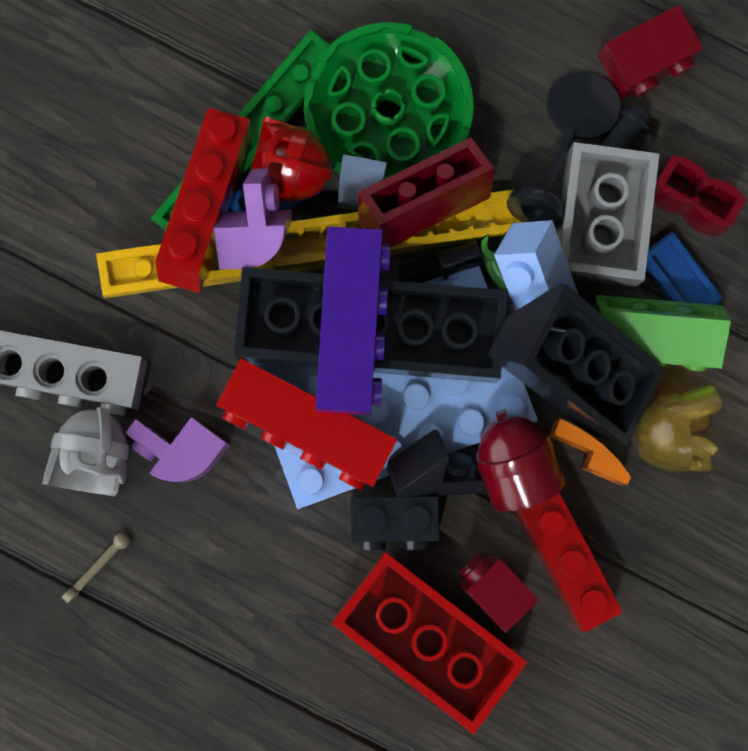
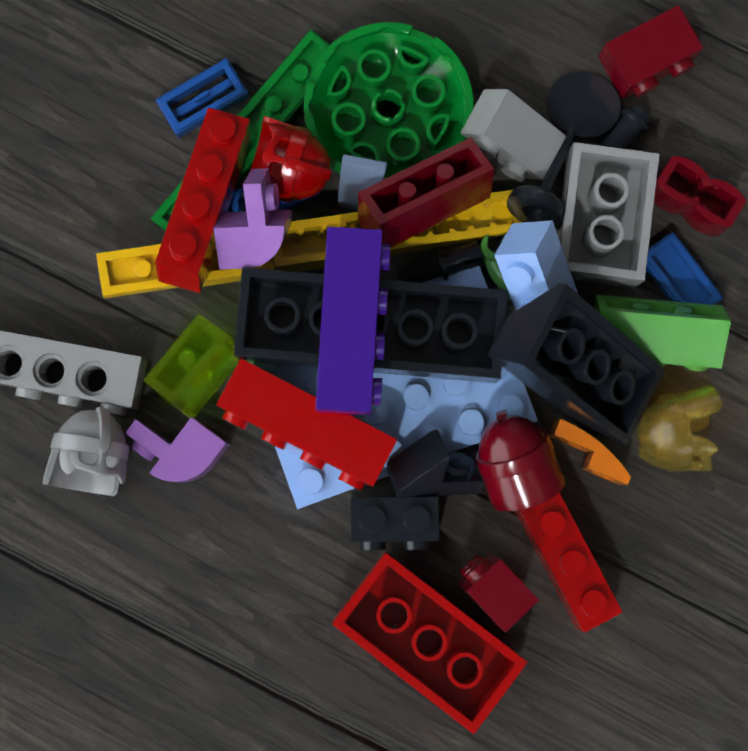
(120, 541): dark tan hinge -> none
(193, 367): none -> clear neon green brick
(194, 84): none -> blue tile
(513, 135): none -> light grey brick

